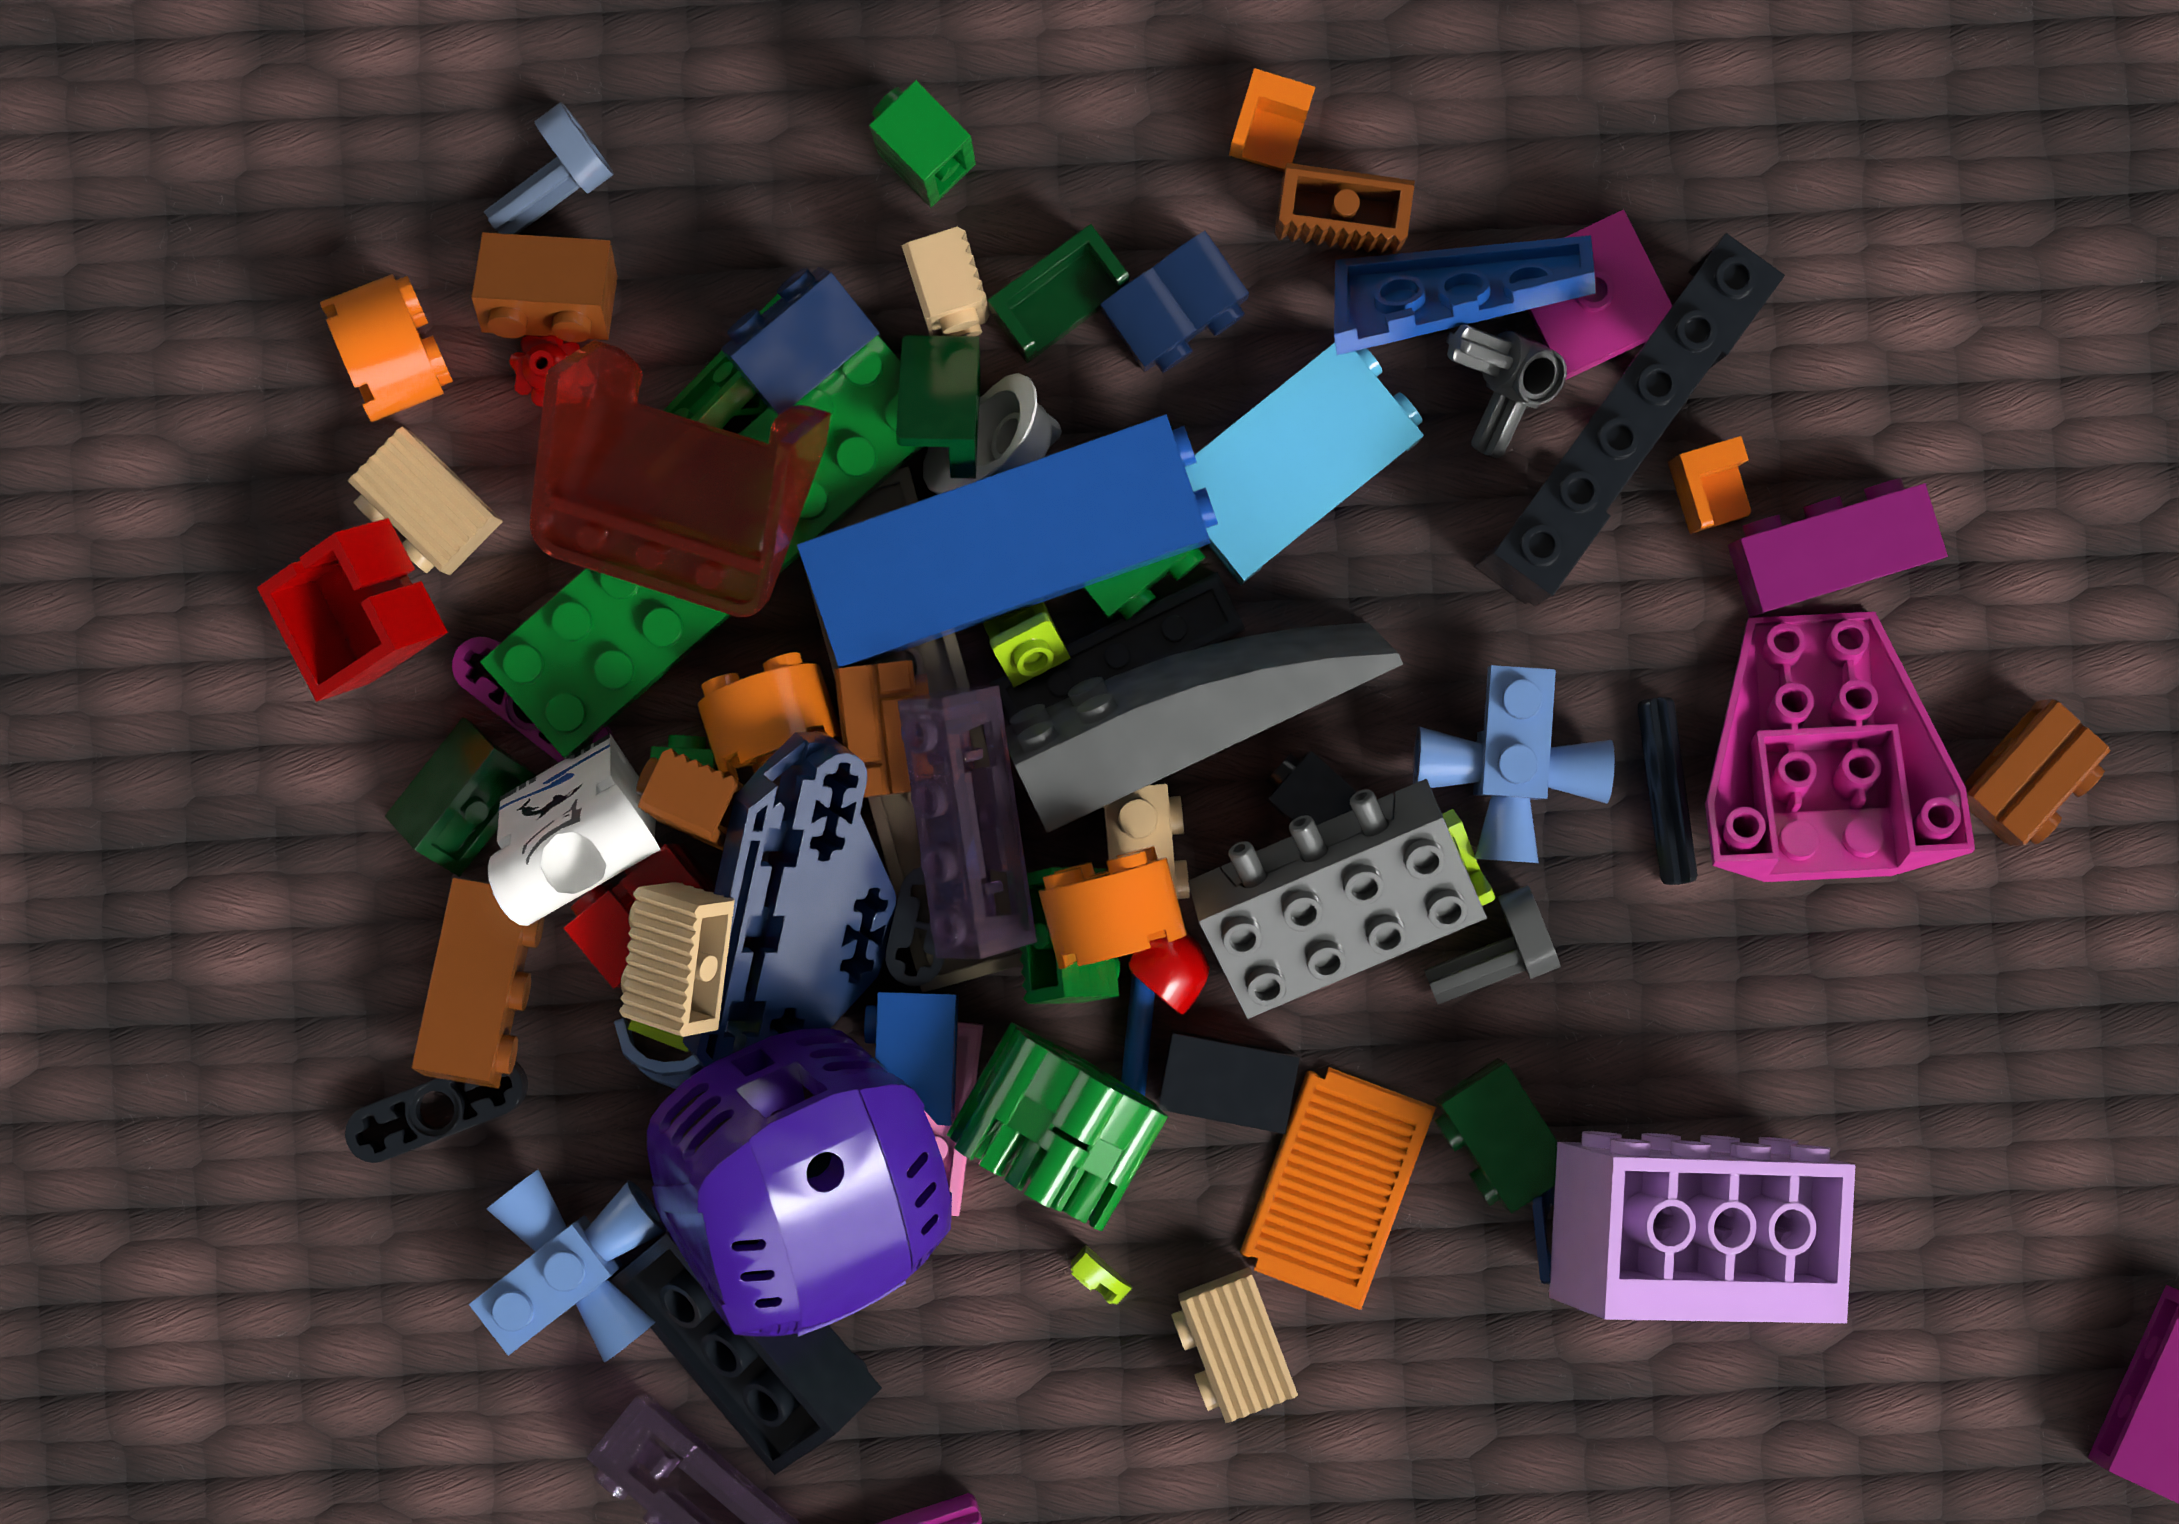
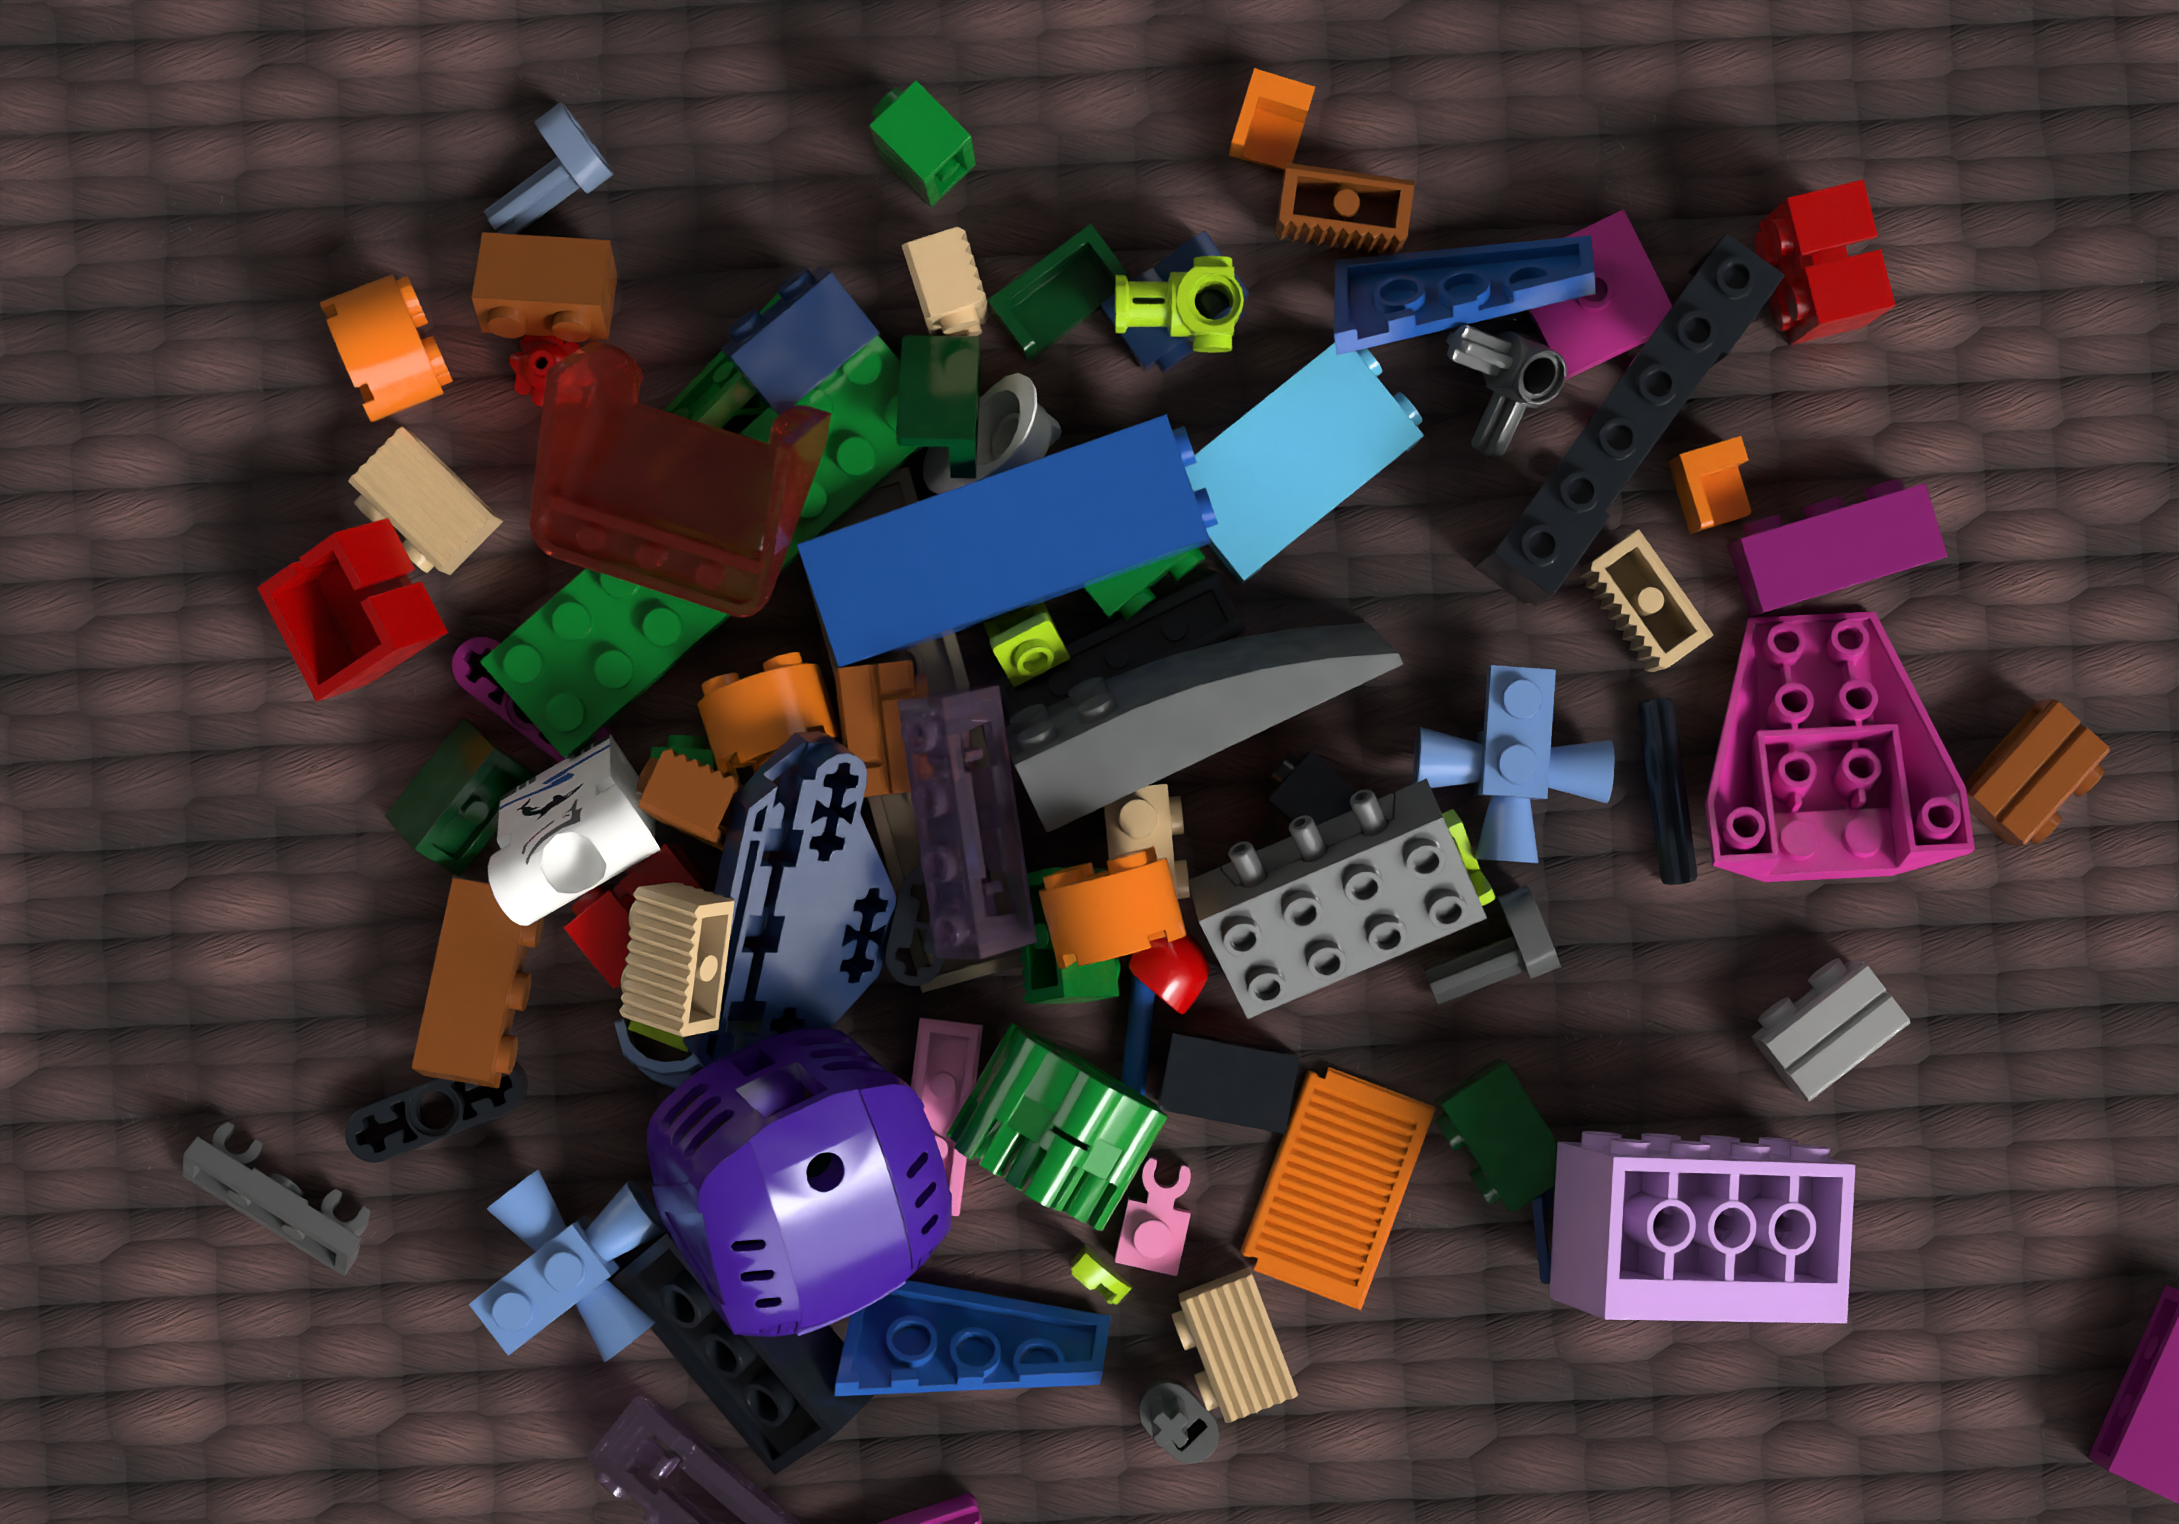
(274, 1200): none -> dark grey plate
(919, 1045): blue slope -> none
(965, 1341): none -> blue wing
(1154, 1229): none -> bright pink plate
(1167, 1412): none -> dark grey piece
(1173, 304): none -> lime connector
(1645, 602): none -> tan brick
(1821, 285): none -> red piece
(1828, 1027): none -> light grey brick

